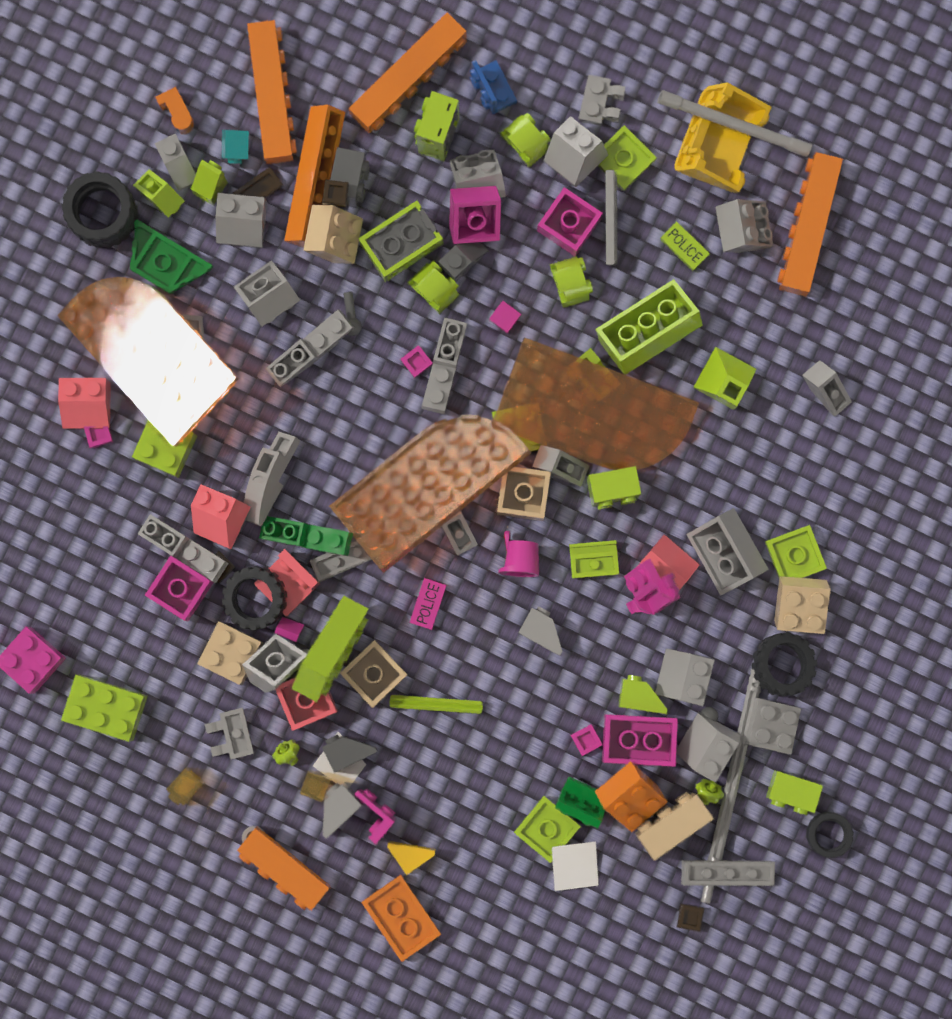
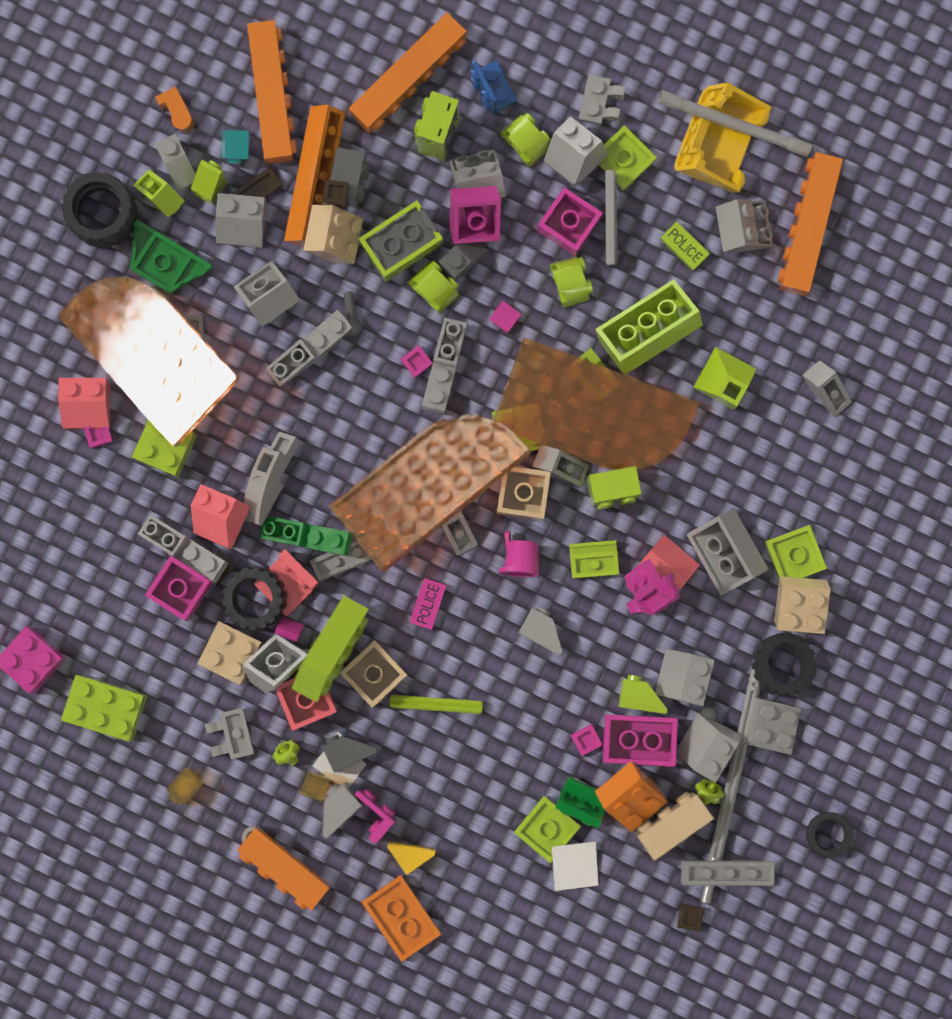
(794, 792): lime brick -> none

